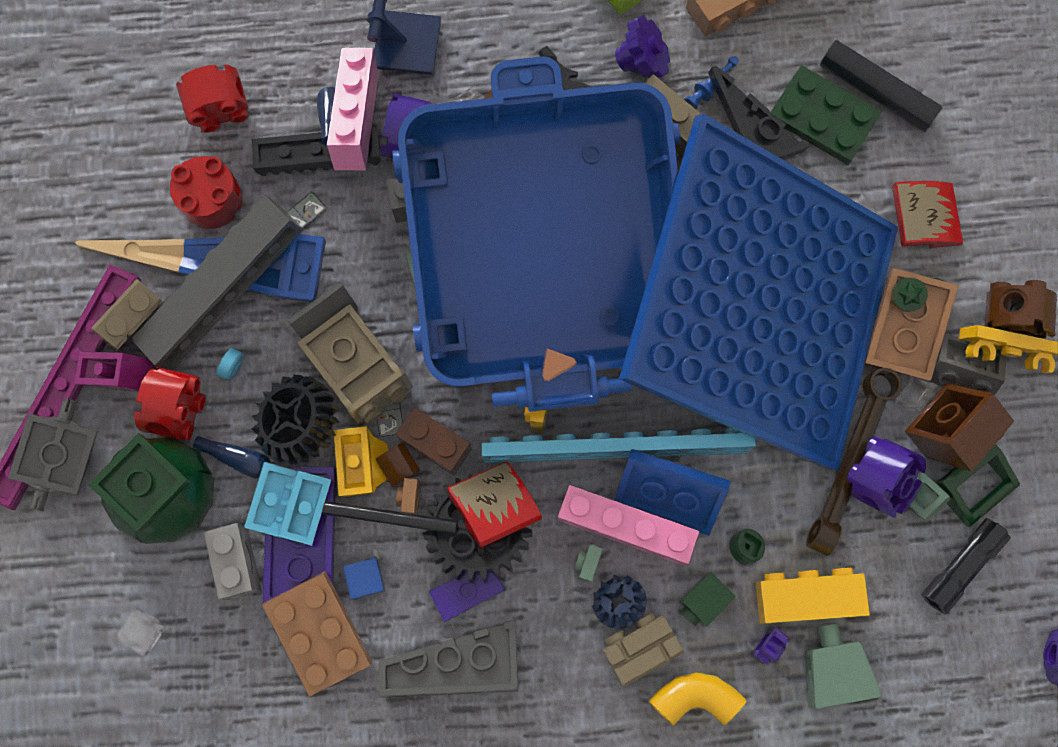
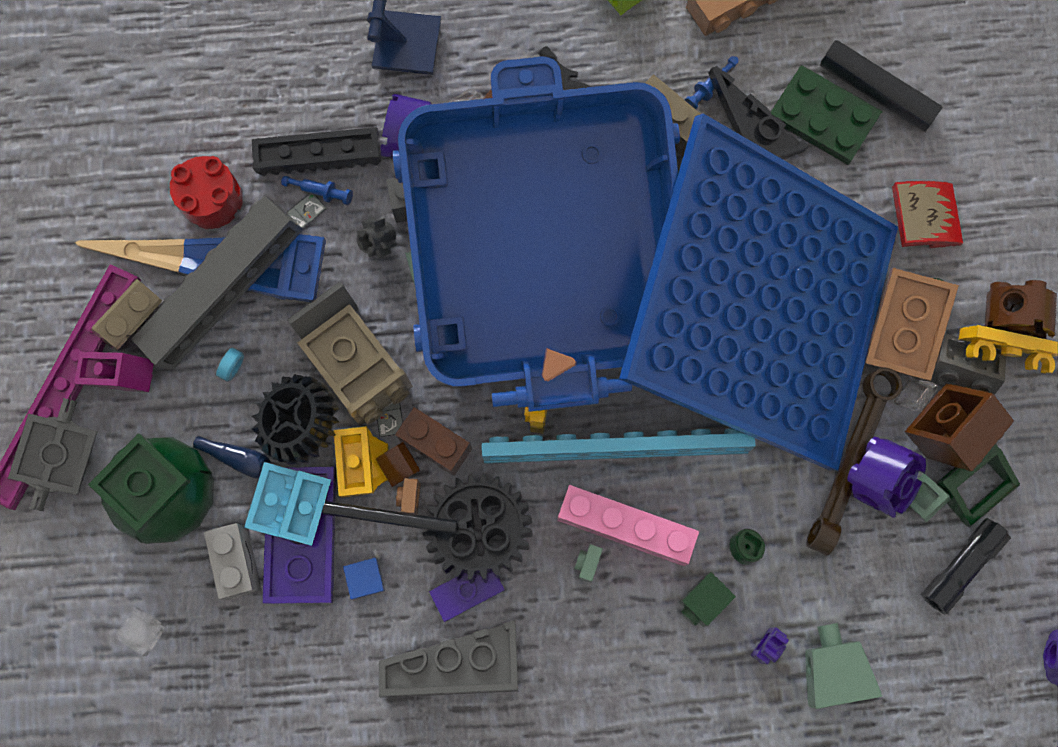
(169, 403): red brick -> none
(212, 97): red brick -> none
(317, 633): medium nougat plate -> none
(324, 107): dark blue piece -> none
(327, 191): none -> blue piece
(353, 109): bright pink brick -> none
(376, 237): none -> dark grey gear
(494, 503): slope -> none
(624, 614): dark blue gear -> none
(642, 649): dark tan brick -> none
(643, 49): dark purple plant -> none
(672, 491): blue plate -> none
(694, 692): yellow cylinder -> none
(811, 596): yellow brick -> none
(909, 294): dark green tile -> none

